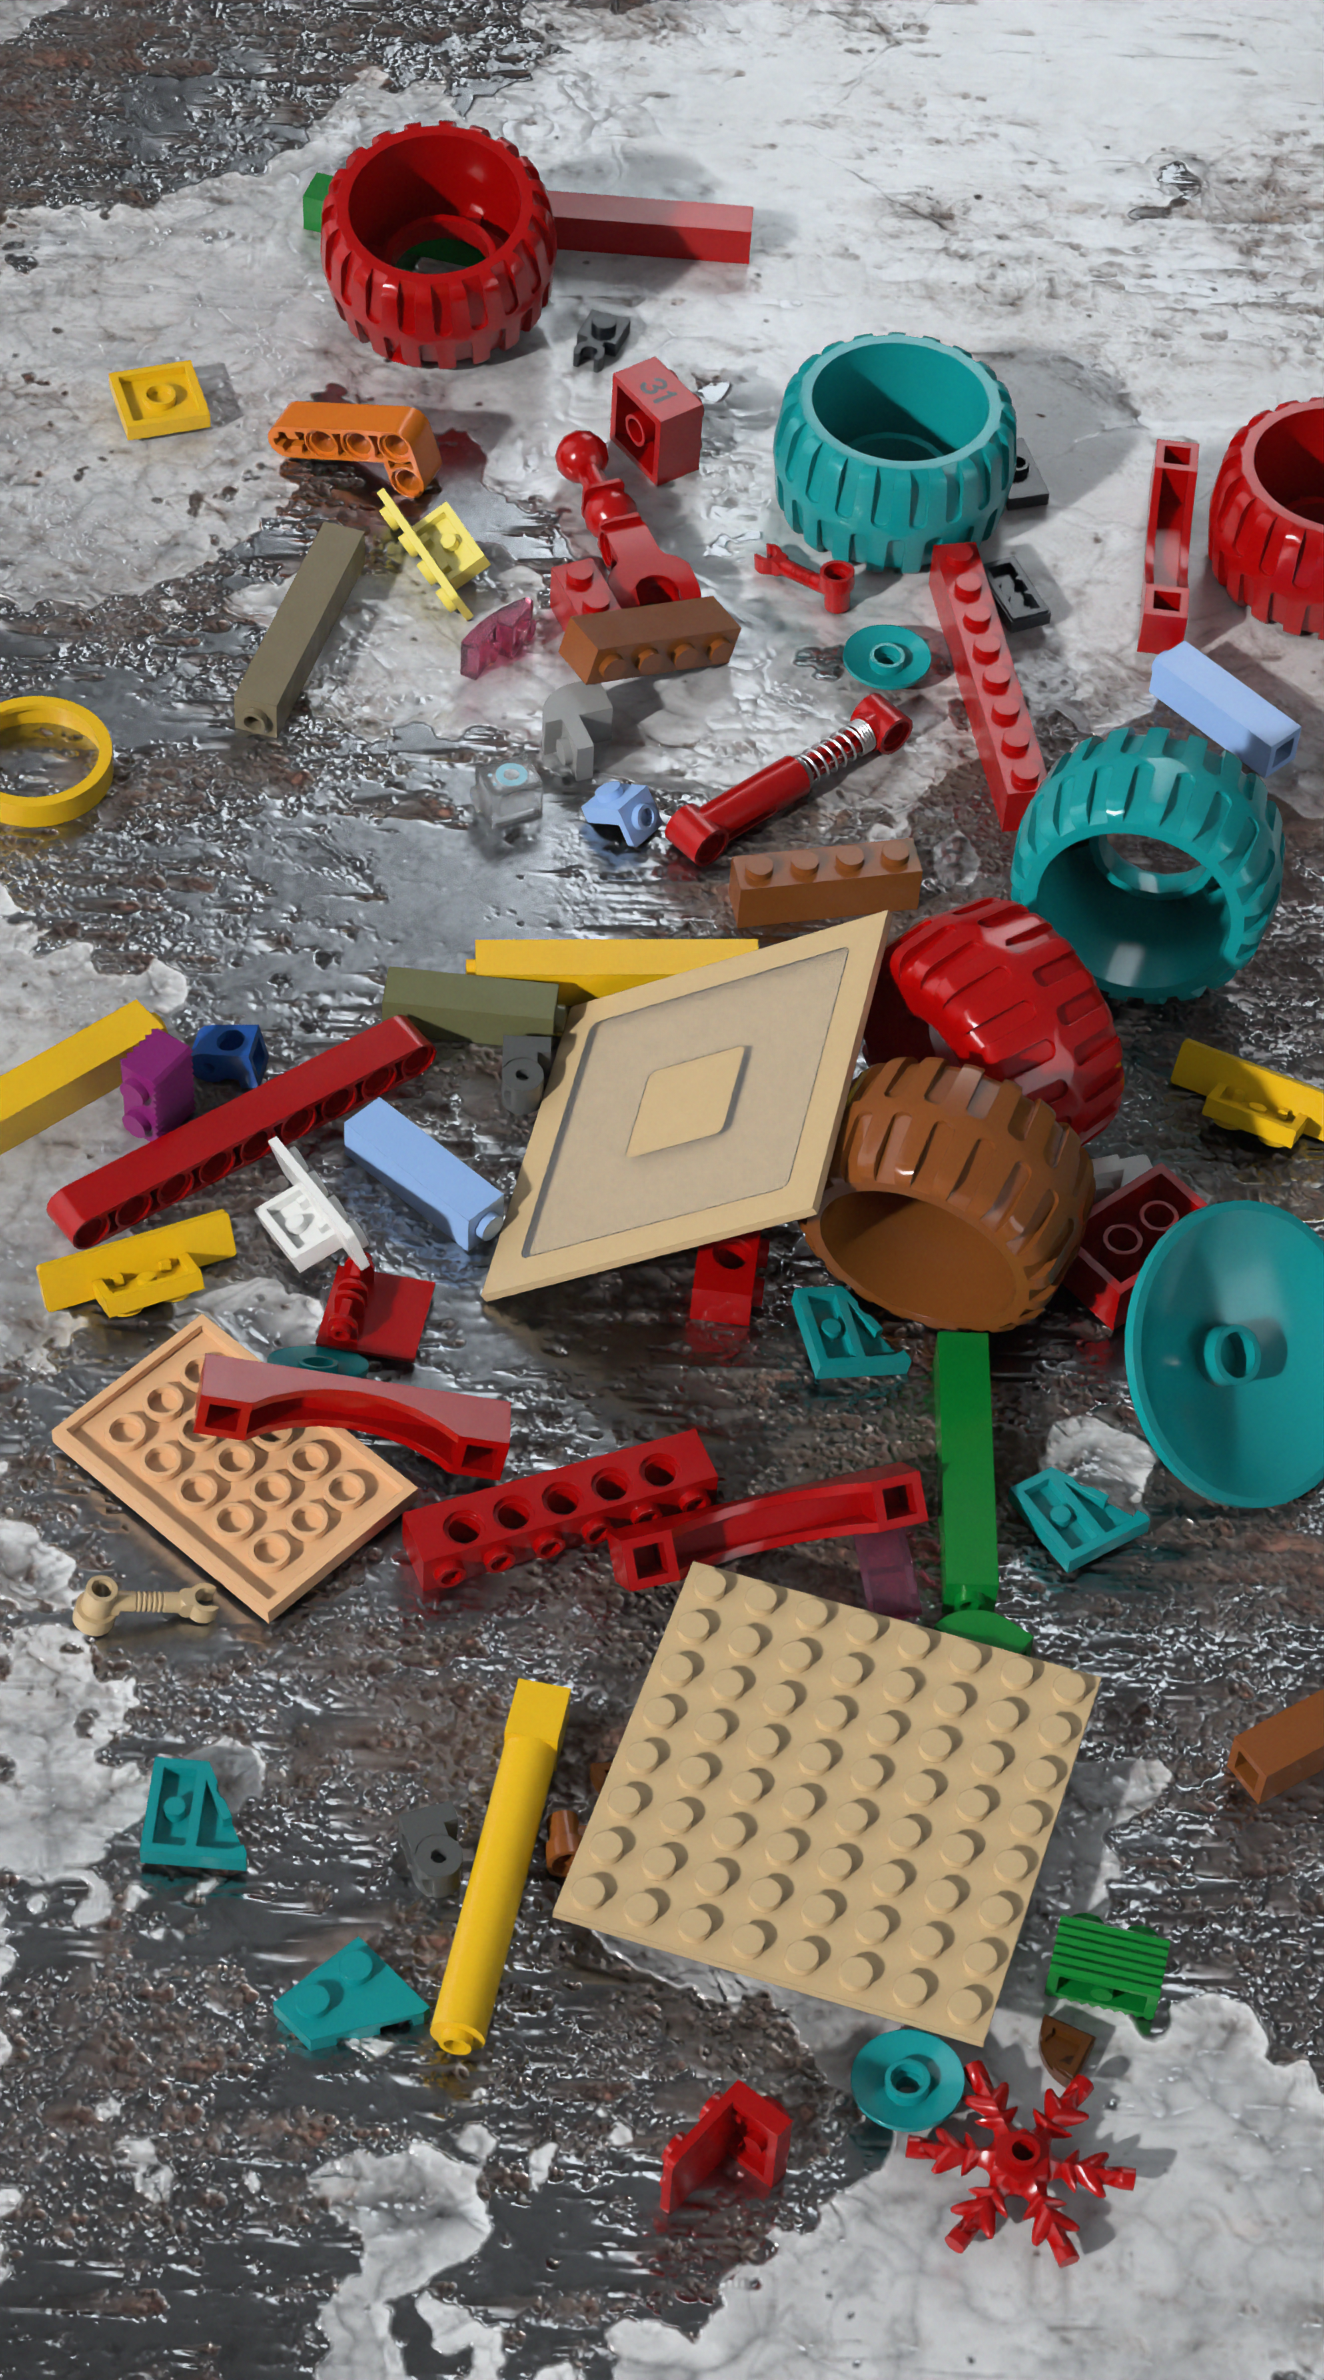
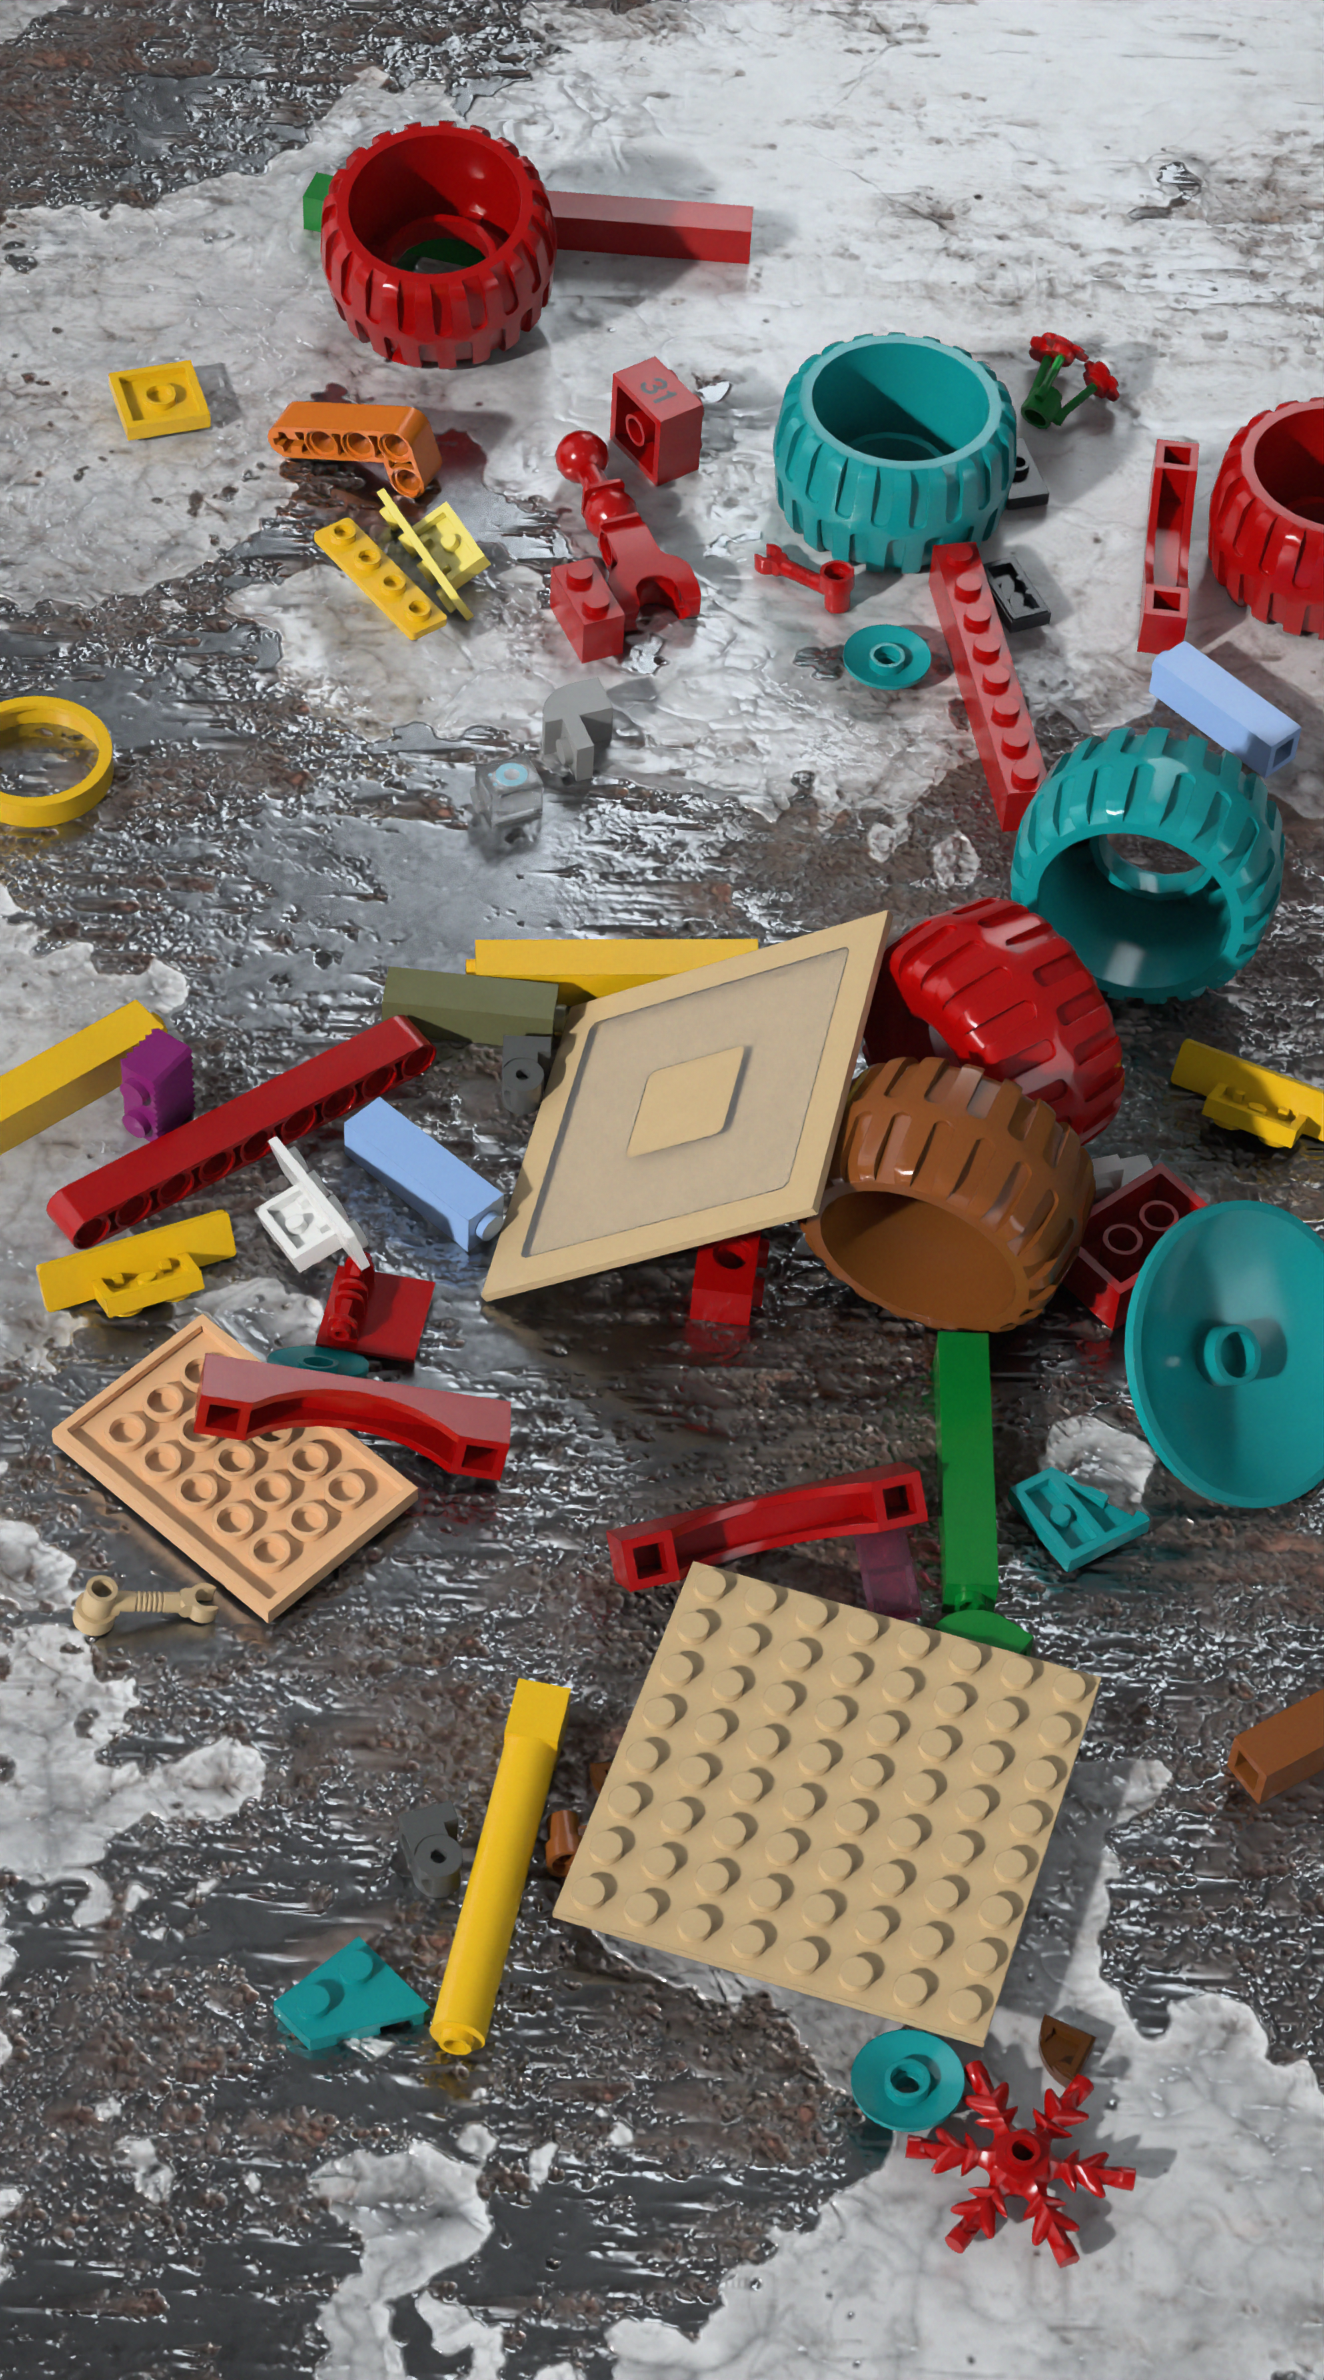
(189, 1819): teal wing -> none
(230, 1054): blue leg -> none
(299, 630): dark tan brick -> none
(380, 578): none -> yellow bracket
(497, 635): clear pink slope -> none
(533, 1506): red brick -> none
(600, 336): black plate -> none
(626, 806): light blue bracket -> none
(649, 640): dark orange brick -> none
(707, 829): red piece -> none
(734, 2123): red bracket -> none
(825, 882): dark orange brick -> none
(842, 1337): teal wing -> none
(1044, 400): none -> plant
(1107, 1965): green brick -> none

